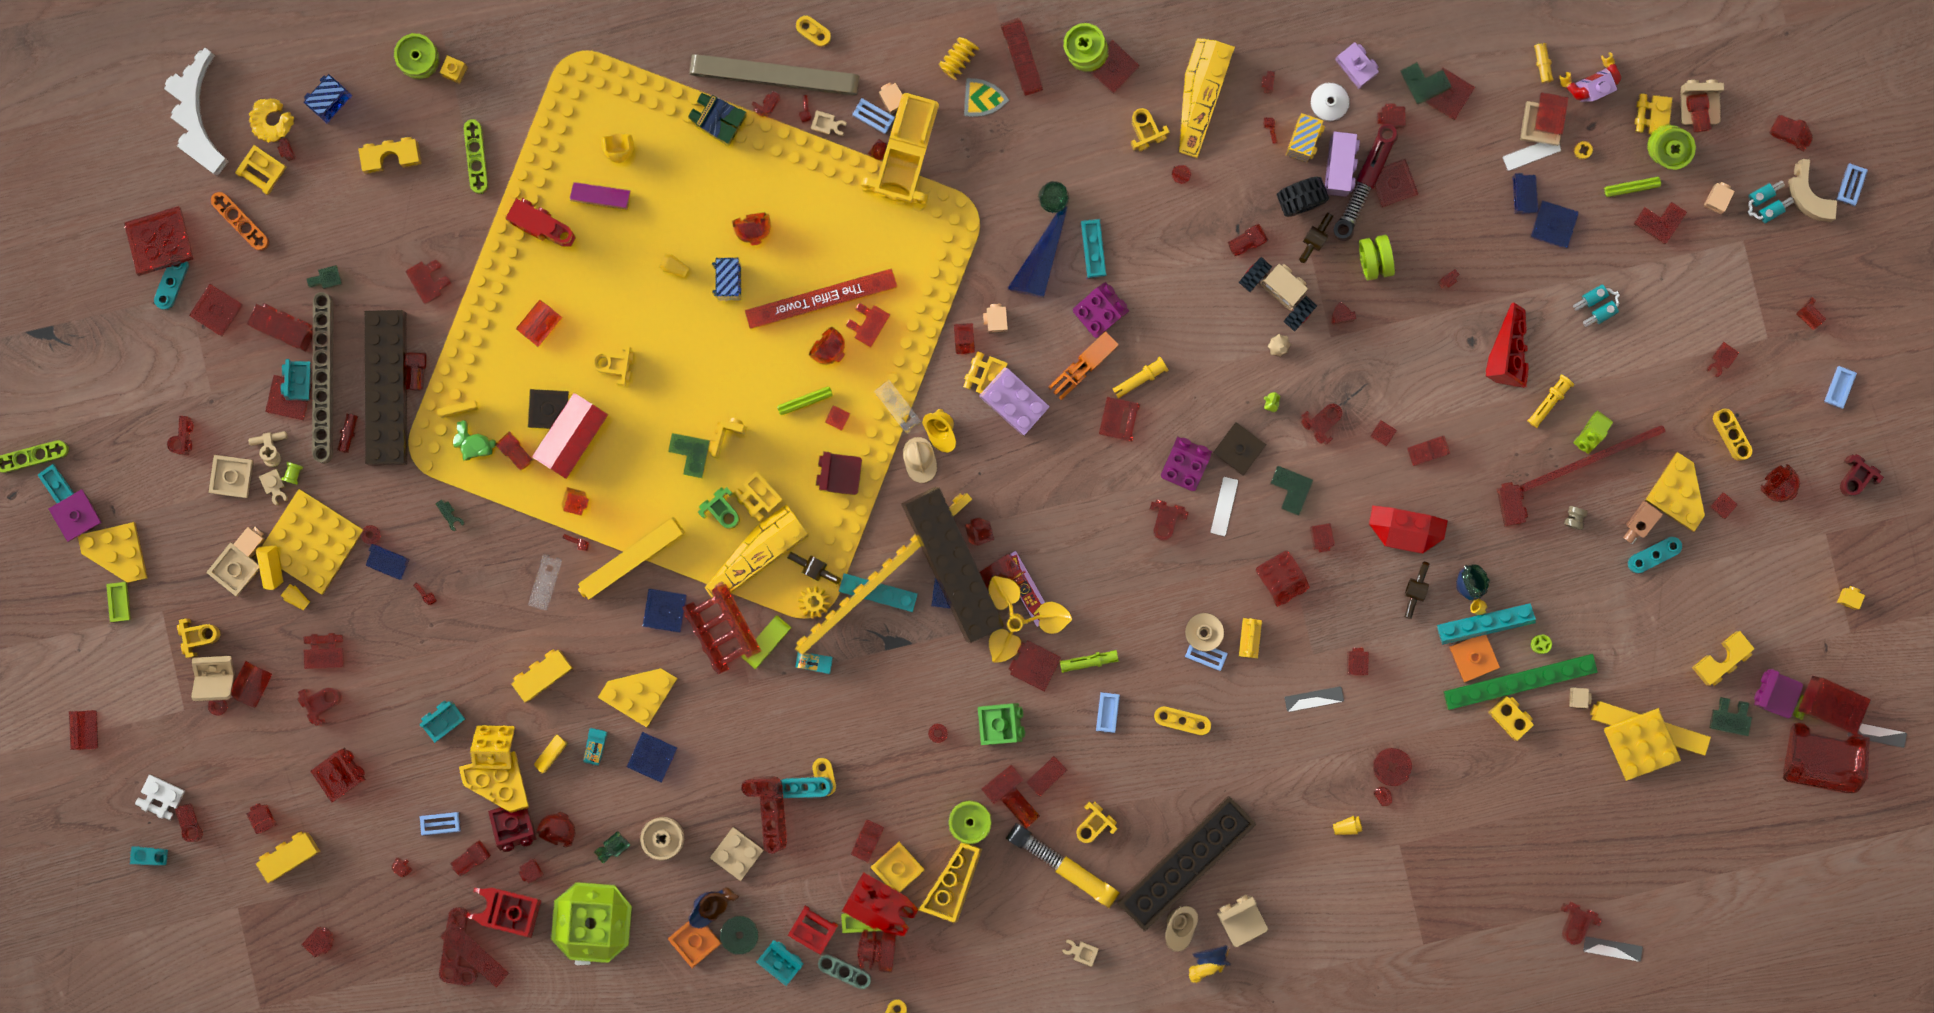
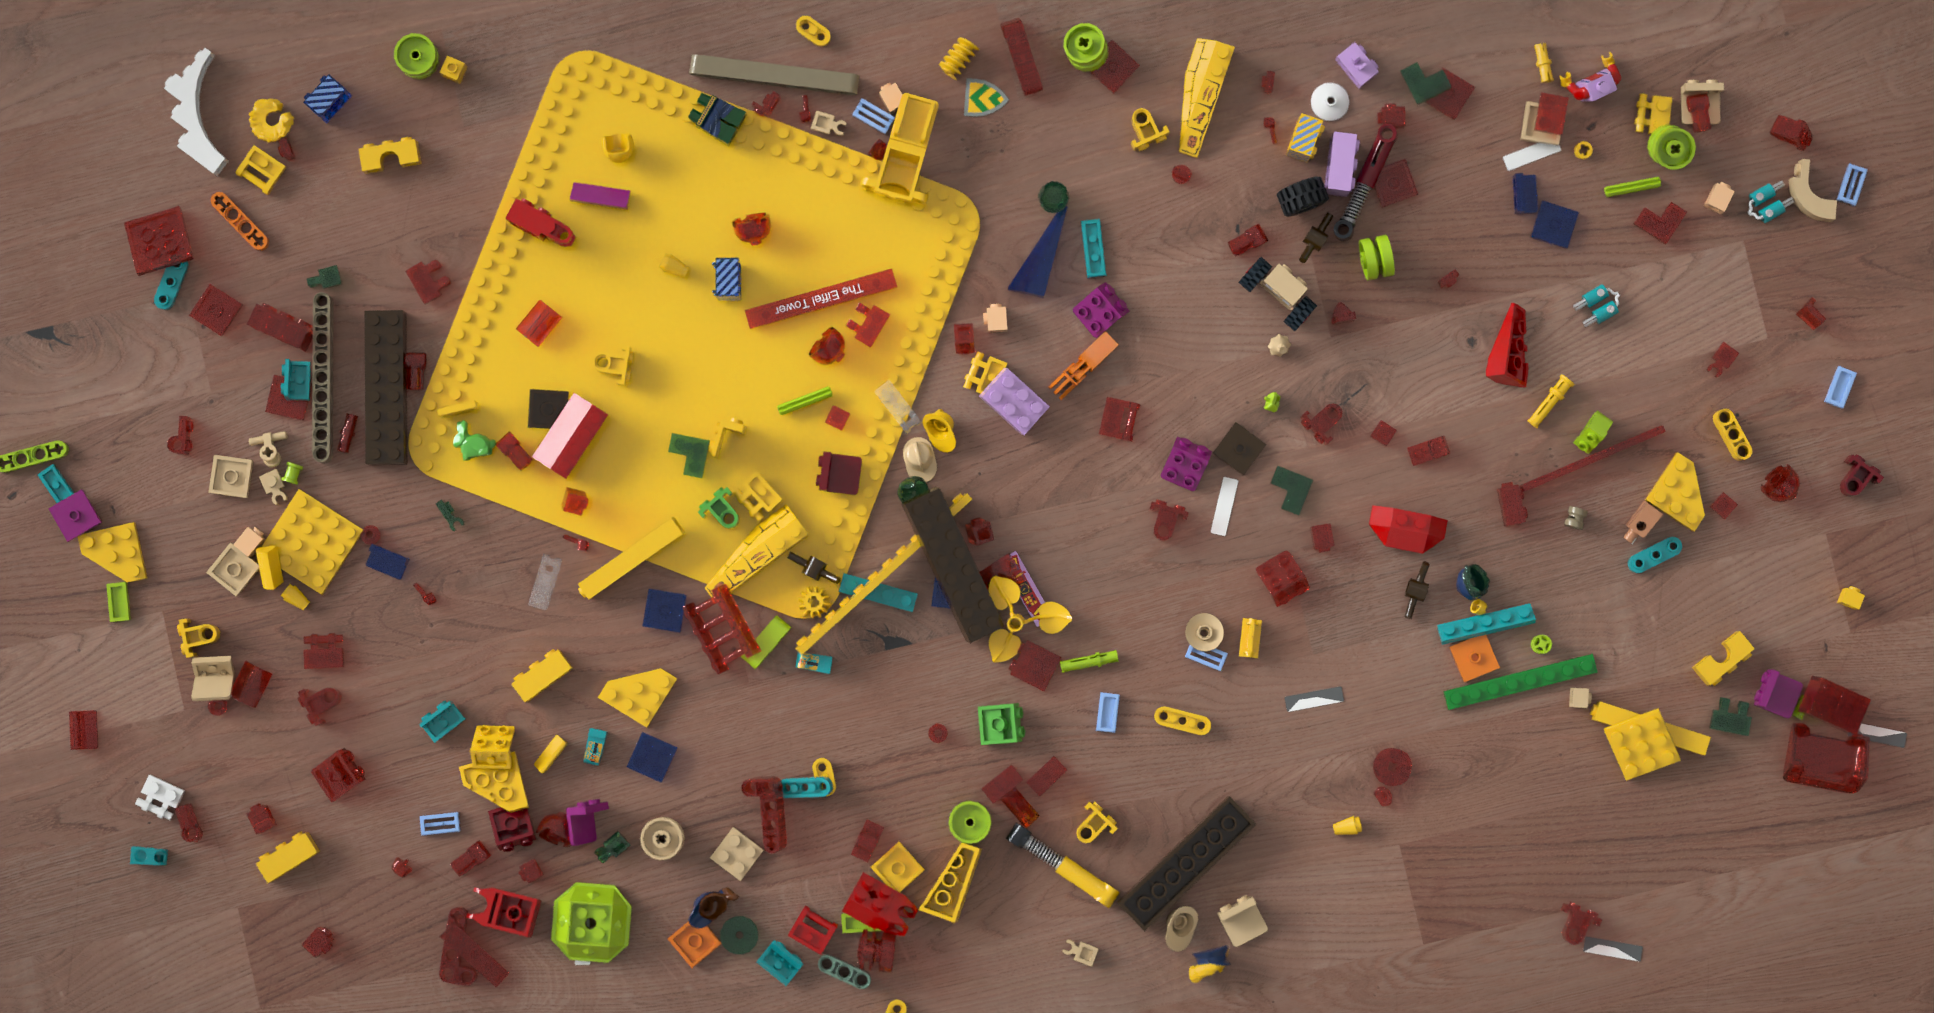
(475, 156): lime beam -> none
(582, 821): none -> magenta bracket
(911, 487): none -> clear green hair
(1148, 373): yellow pin -> none
(1357, 662): clear red brick -> none
(1507, 722): yellow brick -> none

